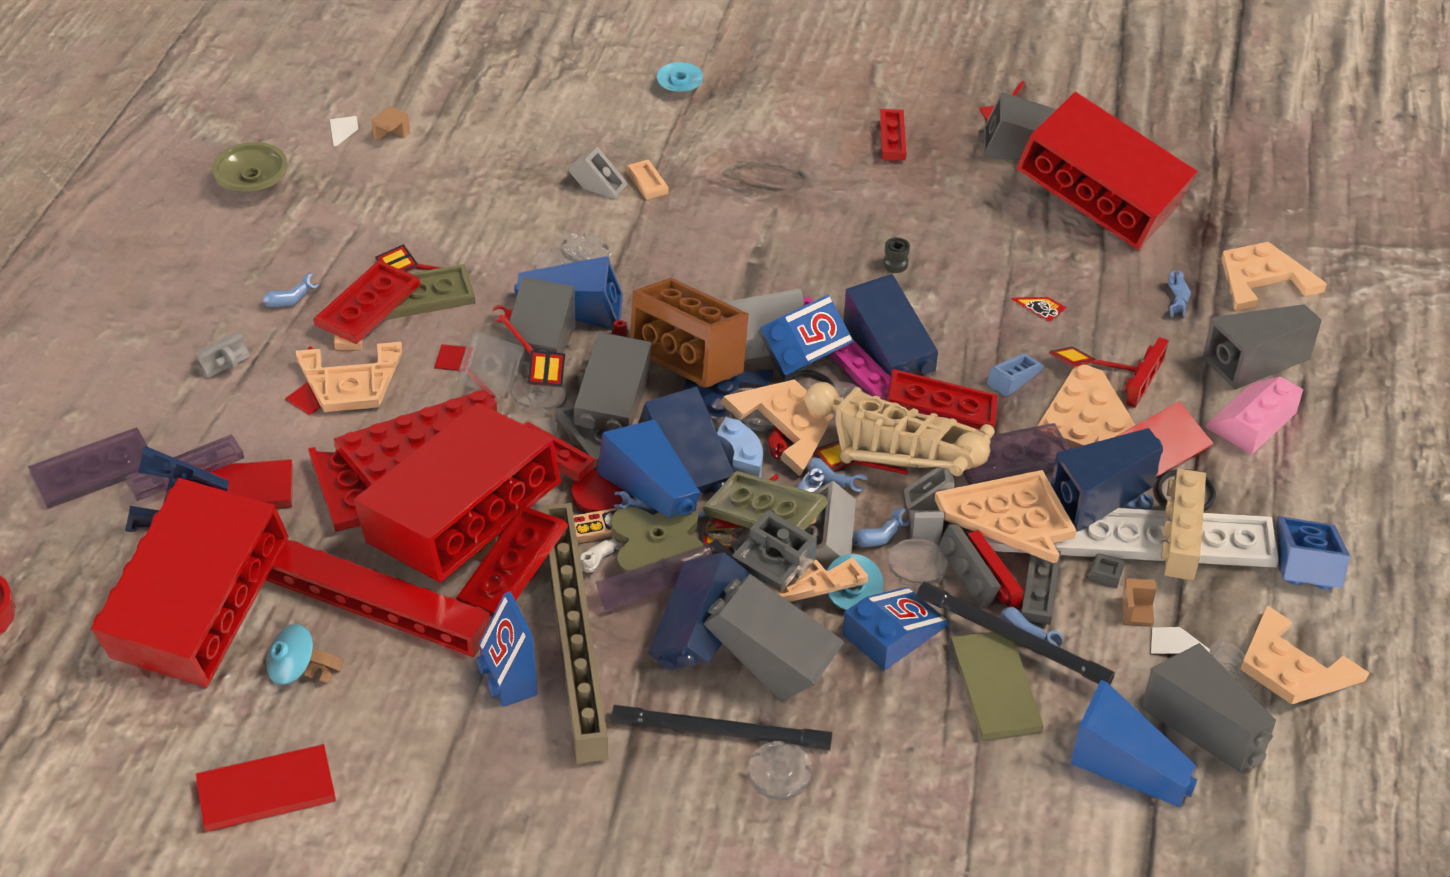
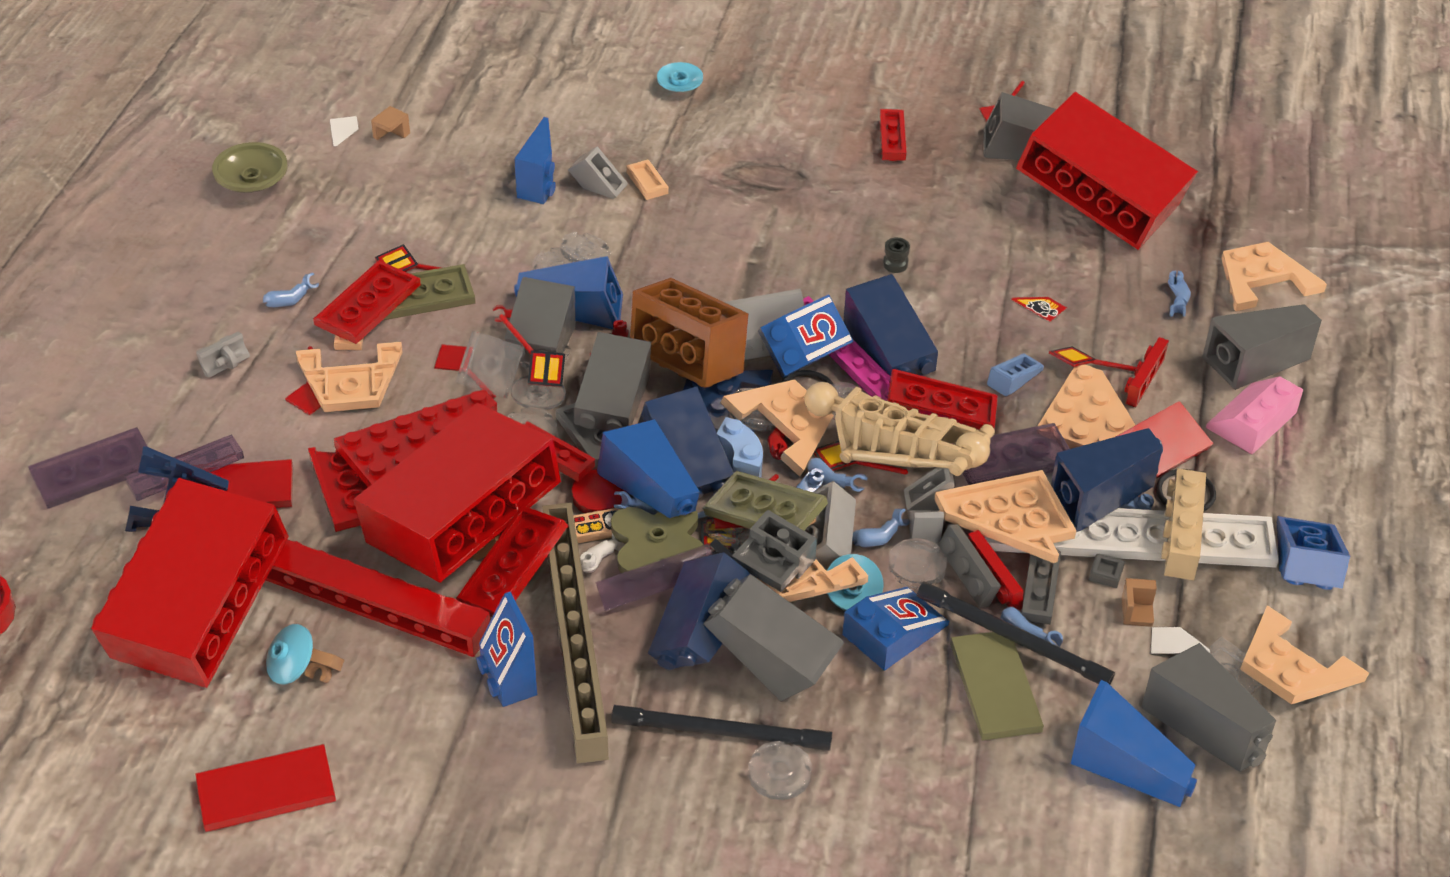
(535, 166): none -> blue slope

